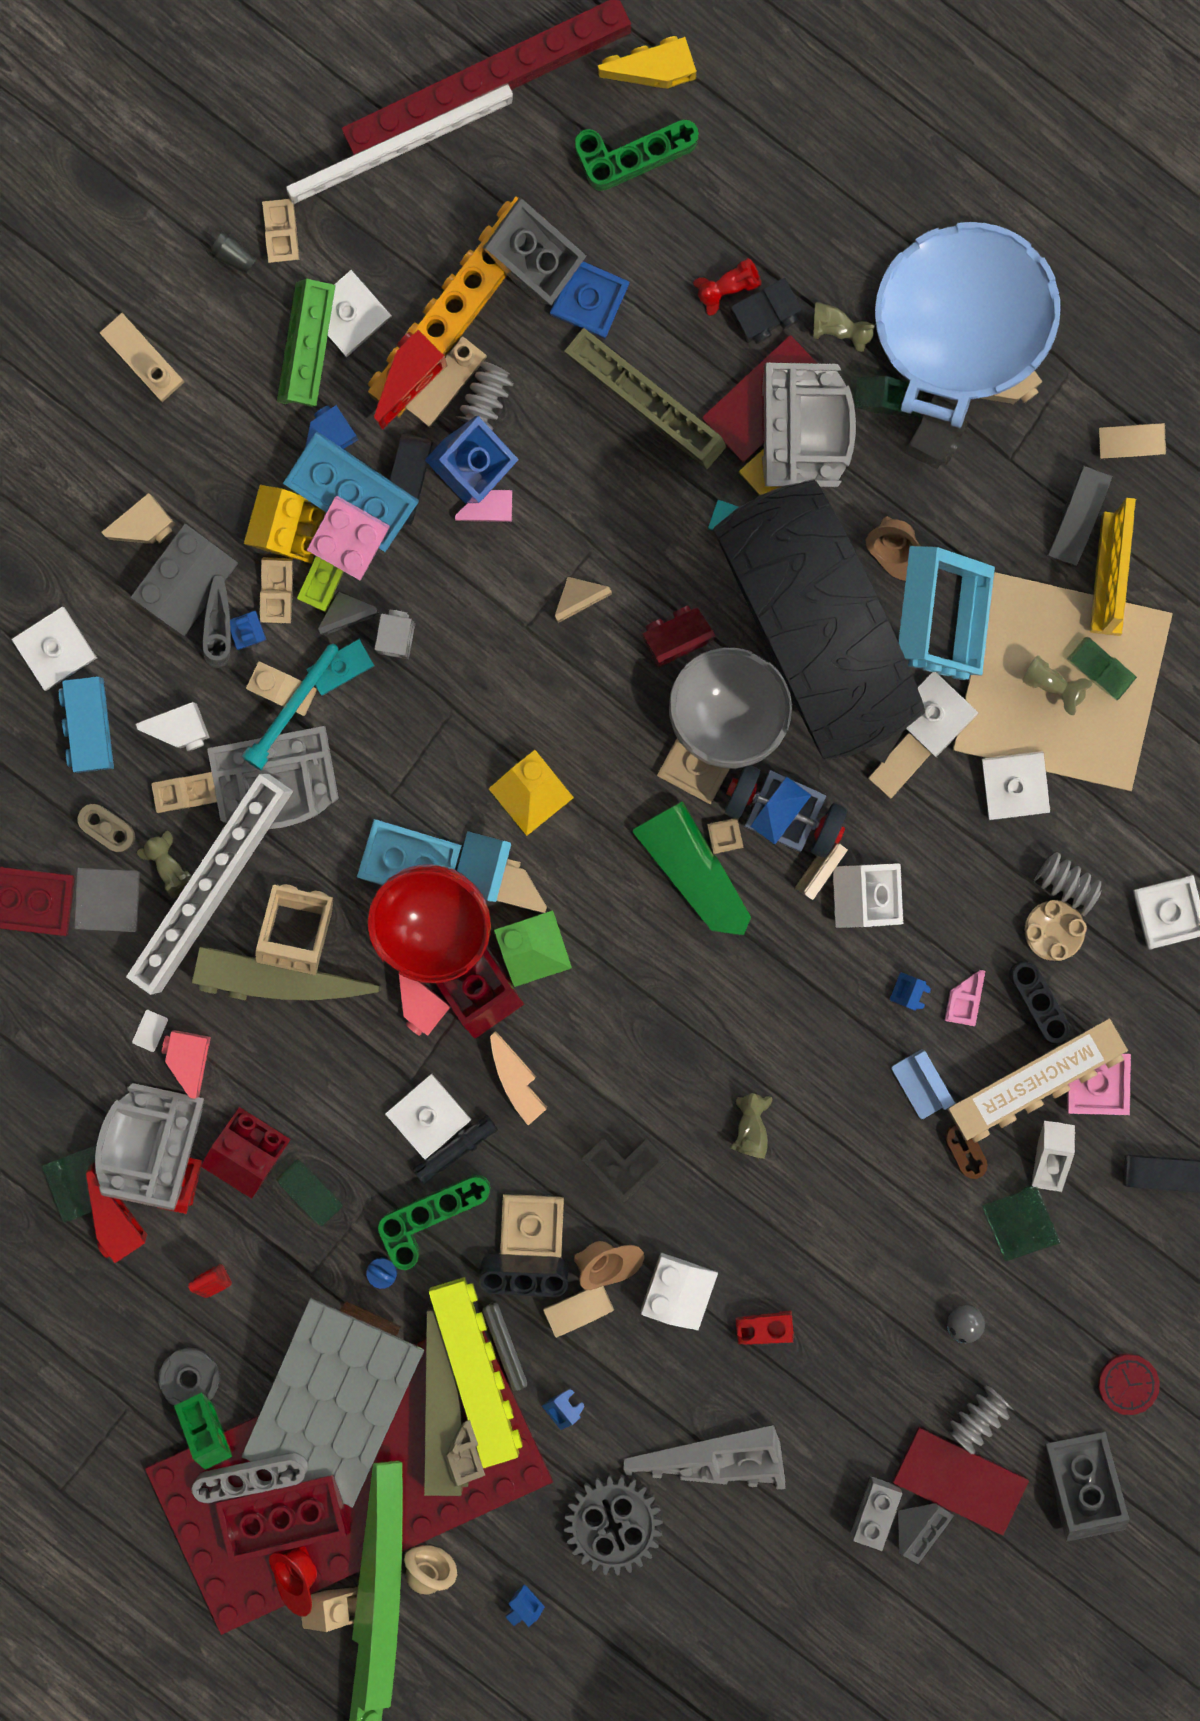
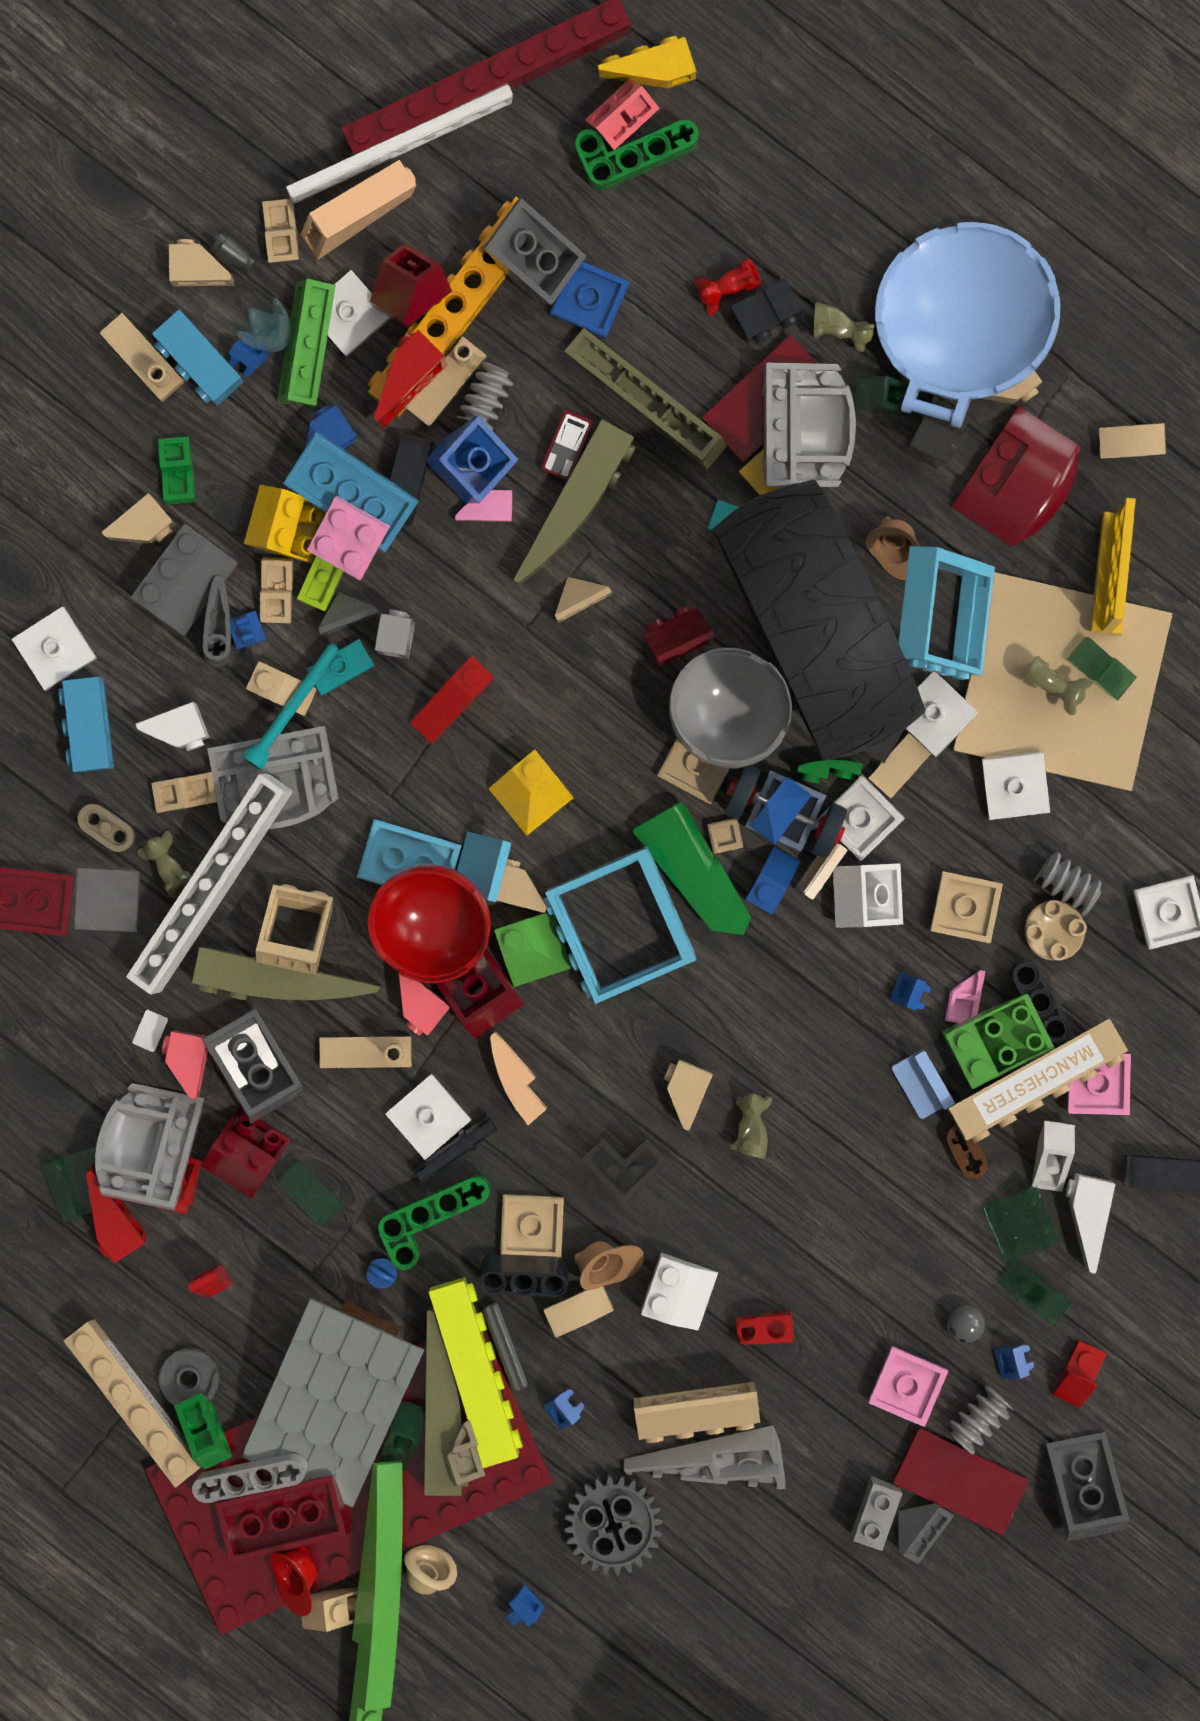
(133, 1401): none -> tan brick
(176, 470): none -> green slope
(195, 266): none -> tan slope
(196, 358): none -> dark azure brick
(247, 355): none -> blue tile
(253, 1066): none -> dark grey slope
(268, 330): none -> clear light blue piece
(357, 208): none -> light nougat slope
(366, 1052): none -> tan piece
(403, 1434): none -> clear green slope
(408, 285): none -> dark red slope
(452, 699): none -> red slope
(567, 444): none -> slope
(578, 956): none -> medium azure window
(580, 496): none -> olive slope
(622, 113): none -> coral brick
(686, 1088): none -> tan slope
(696, 1411): none -> tan slope
(772, 880): none -> blue slope
(818, 770): none -> green slope
(867, 819): none -> white plate
(907, 1386): none -> bright pink plate
(966, 907): none -> tan plate
(997, 1040): none -> bright green slope
(1013, 1362): none -> blue tile
(1020, 479): none -> dark red slope
(1034, 1292): none -> clear green slope
(1079, 515): dark grey slope -> none
(1079, 1374): none -> red slope
(1090, 1209): none -> white slope
(1128, 1384): dark red tile -> none

